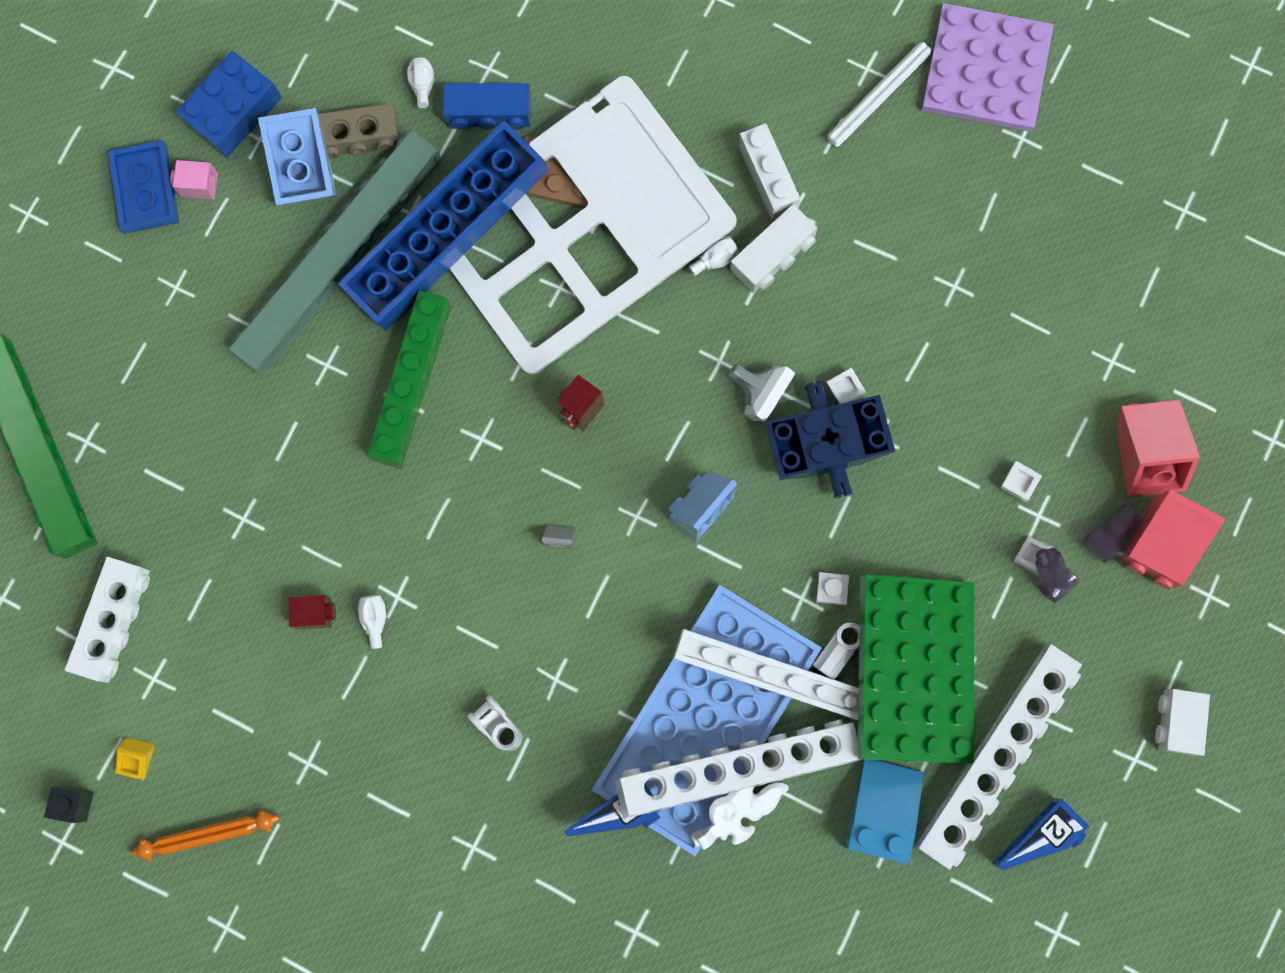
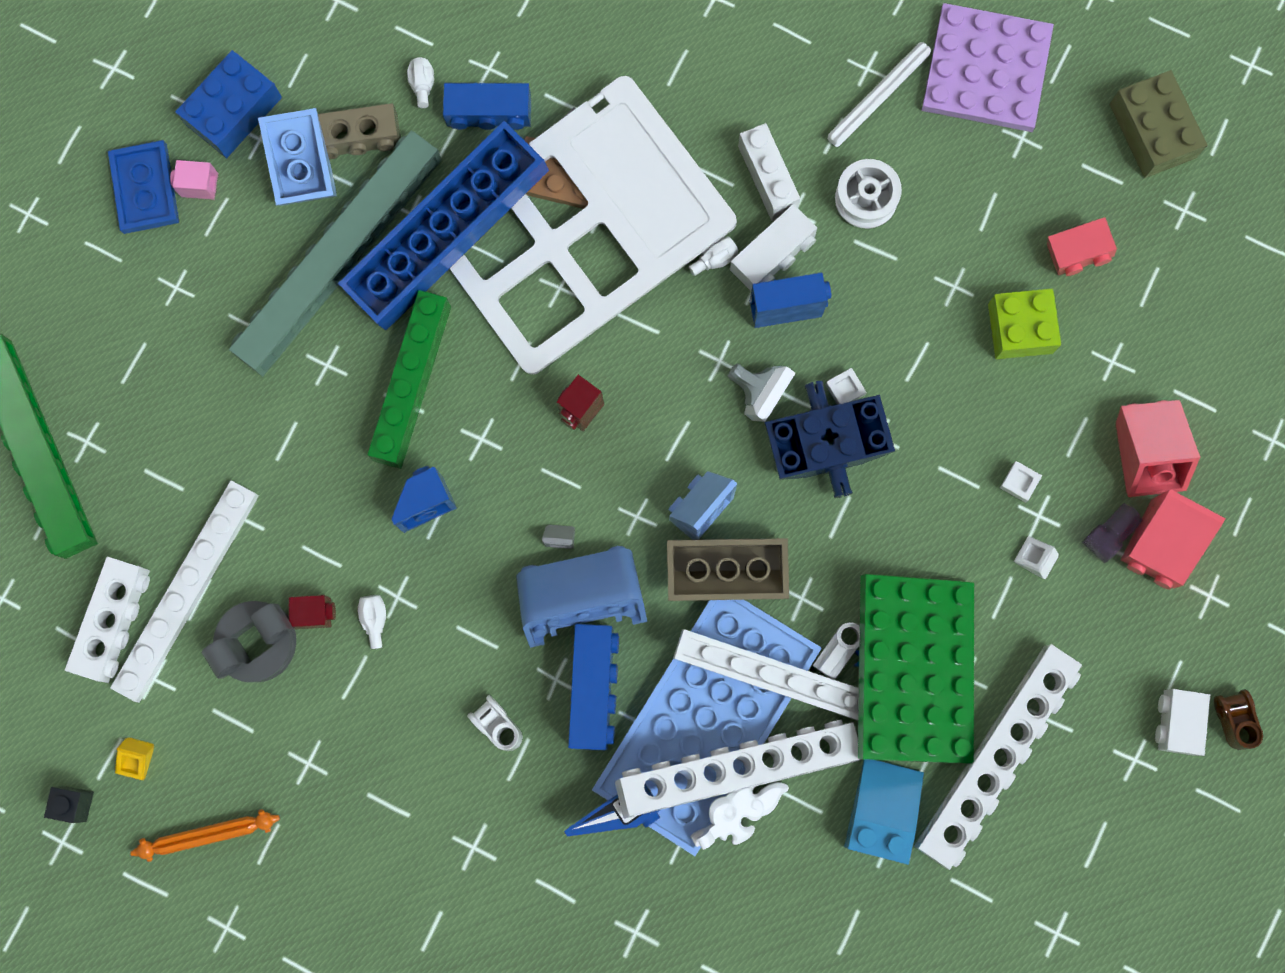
(184, 592): none -> white plate
(227, 654): none -> dark grey piece
(422, 499): none -> blue slope
(579, 593): none -> medium blue windscreen
(592, 687): none -> blue brick
(728, 569): none -> dark tan slope
(789, 300): none -> blue brick
(832, 588): white plate -> none
(866, 209): none -> white wheel
(1024, 323): none -> lime brick
(1048, 833): blue slope -> none
(1054, 575): clear purple piece -> none
(1082, 247): none -> coral brick
(1158, 124): none -> olive brick
(1239, 717): none -> reddish brown piece

